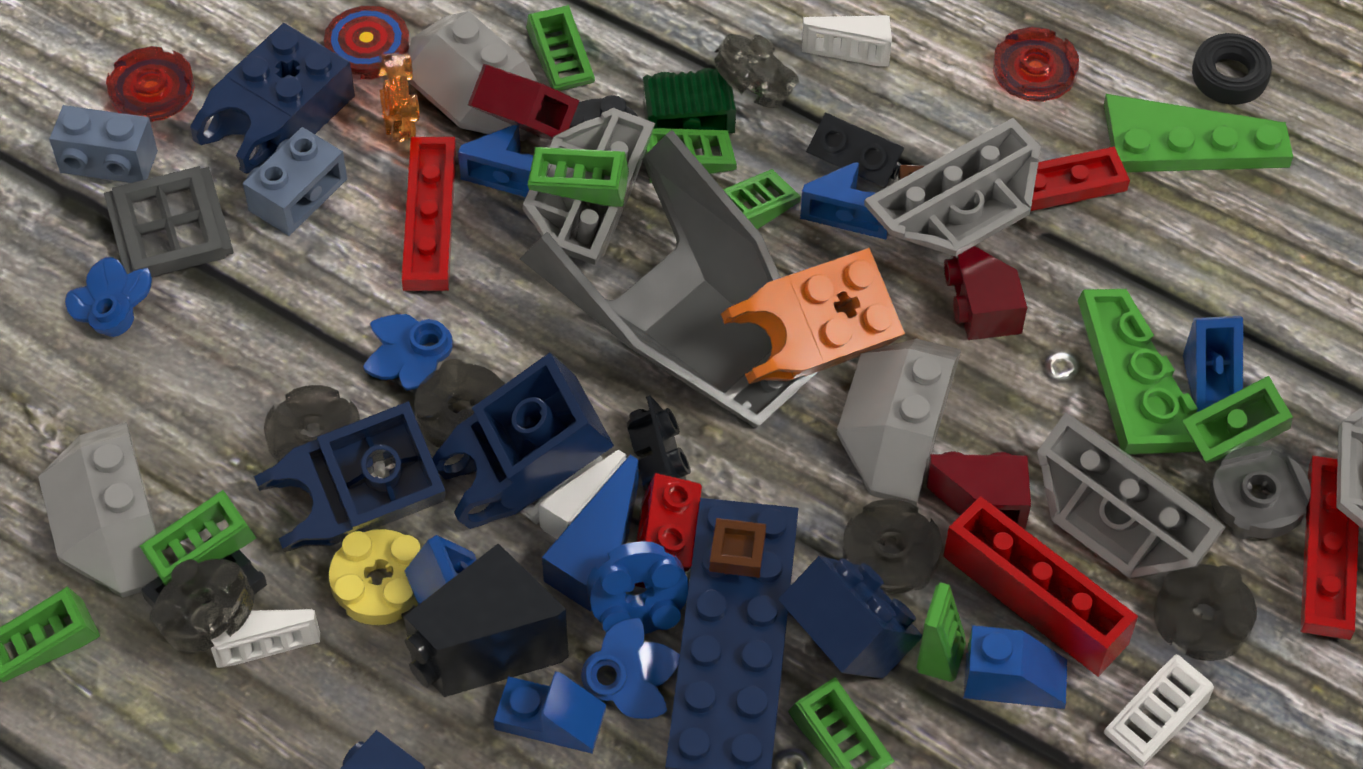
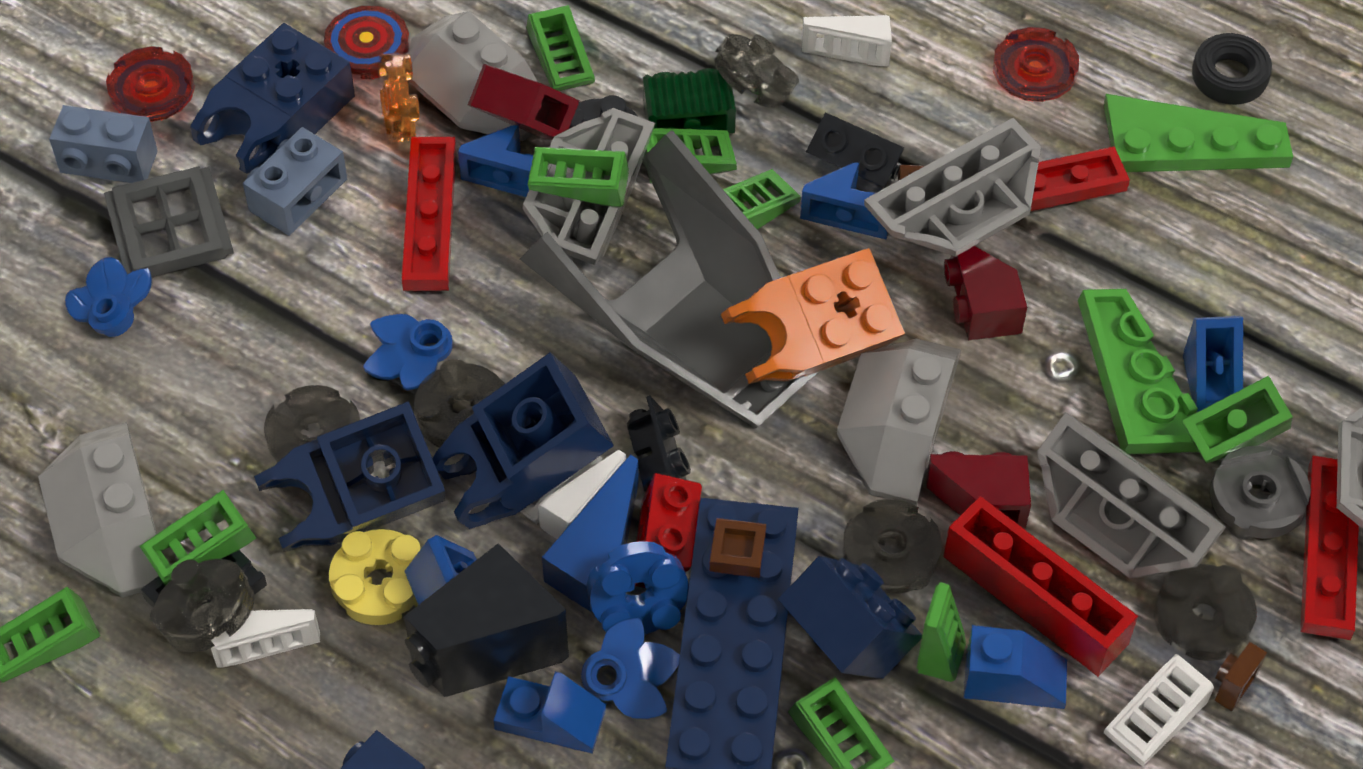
(1238, 674): none -> reddish brown plate

